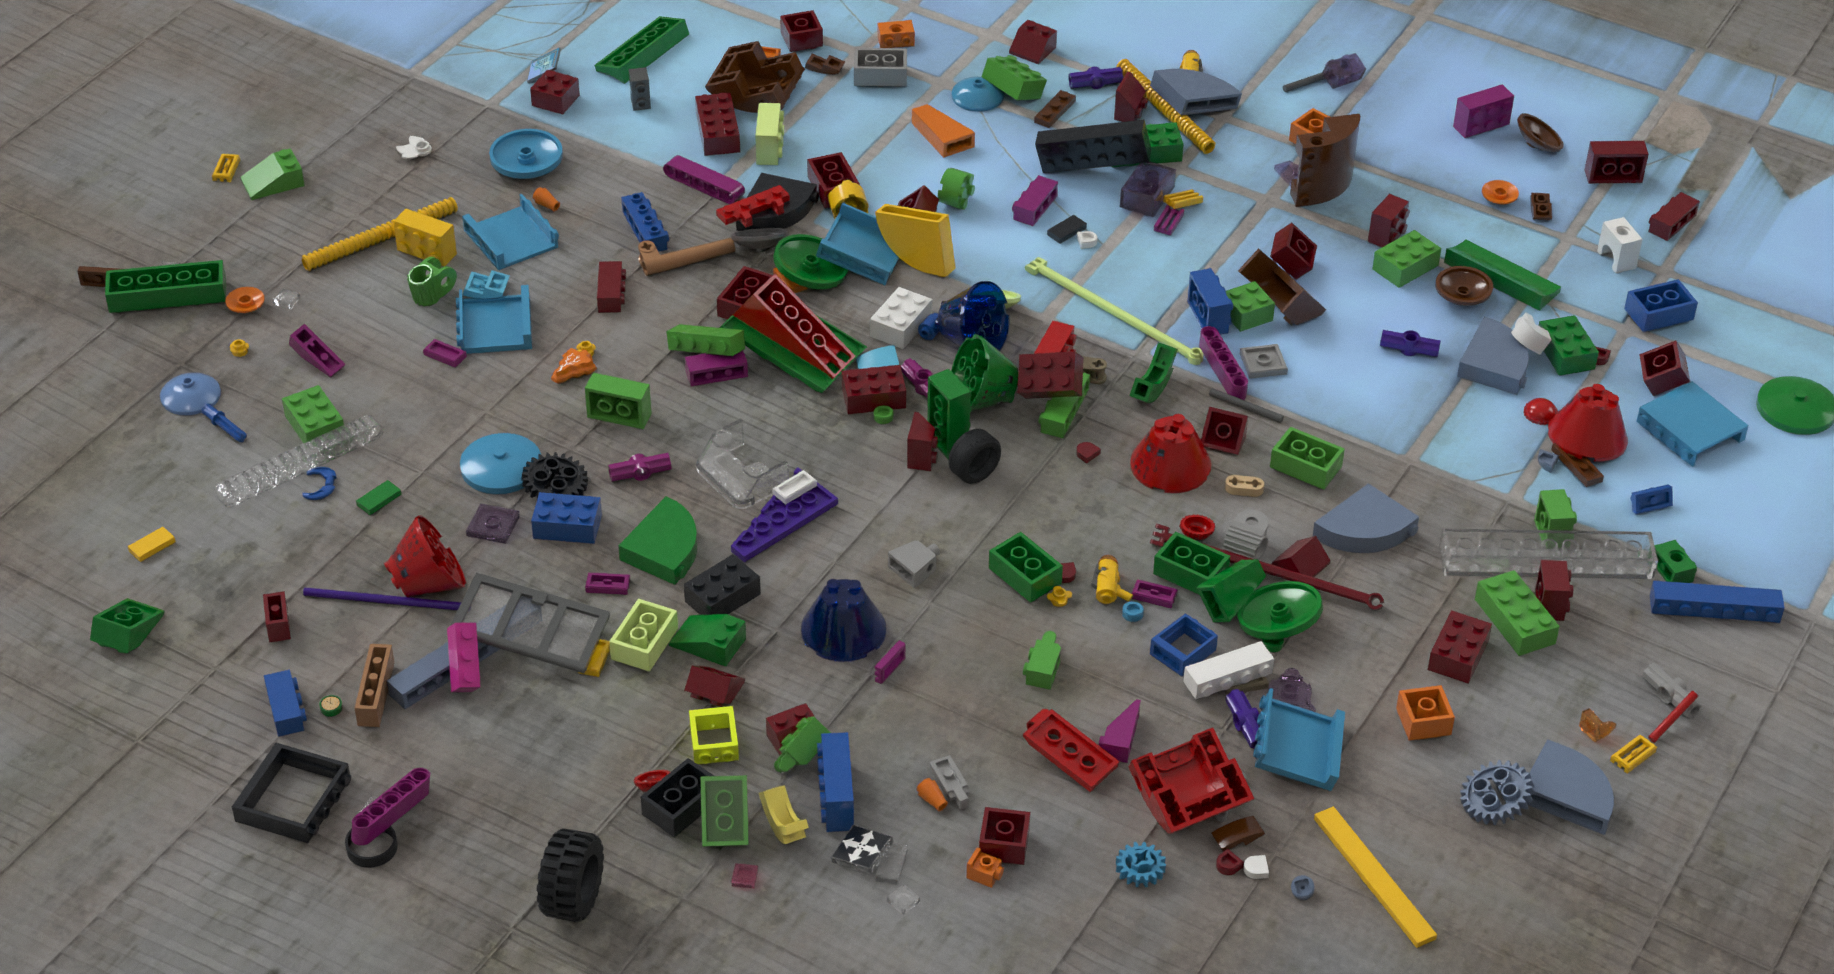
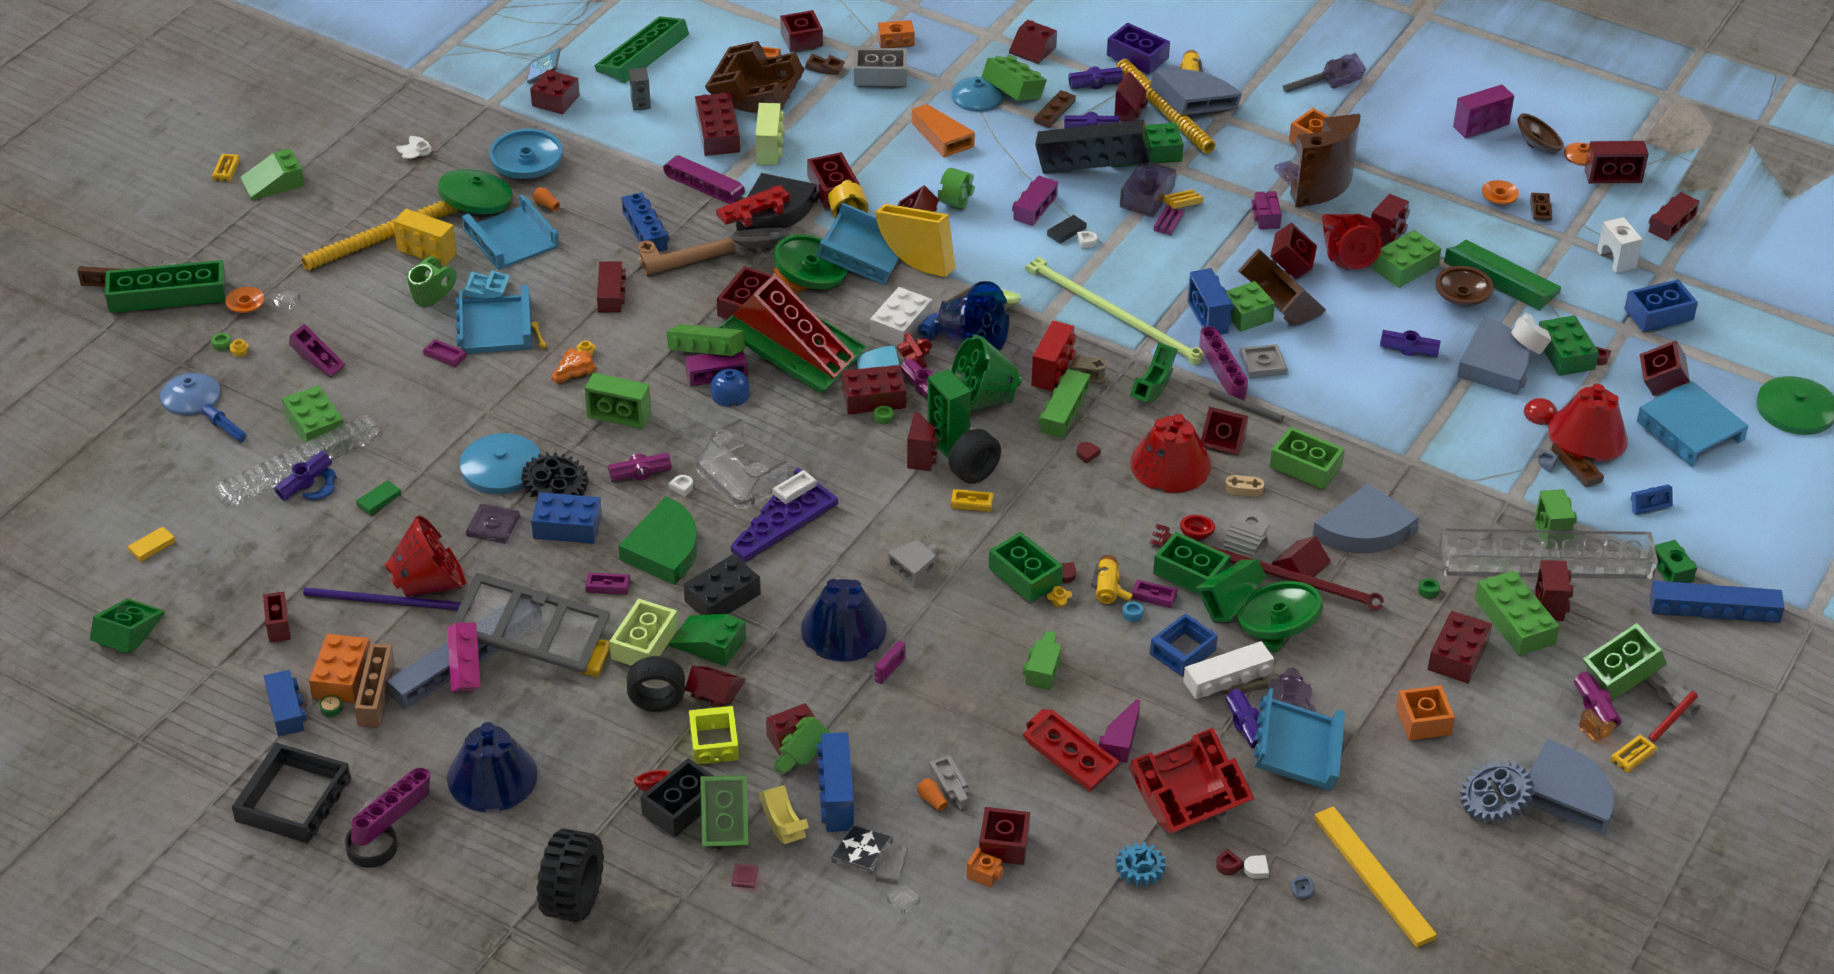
(221, 341): none -> bright green tile
(302, 475): none -> dark purple piece
(339, 667): none -> orange brick
(475, 191): none -> green dish
(491, 770): none -> clear blue cone
(535, 325): none -> yellow hinge
(655, 669): none -> black tyre
(681, 484): none -> white tile
(730, 387): none -> blue cylinder
(922, 347): none -> red hips
(972, 500): none -> yellow tile
(1050, 375): dark red brick -> none
(1088, 119): none -> dark purple piece
(1139, 46): none -> dark purple brick
(1238, 831): reddish brown slope -> none
(1267, 210): none -> magenta brick
(1351, 240): none -> red plant
(1429, 588): none -> green tile
(1577, 152): none -> orange dish
(1596, 699): none -> magenta piece
(1625, 661): none -> bright green brick

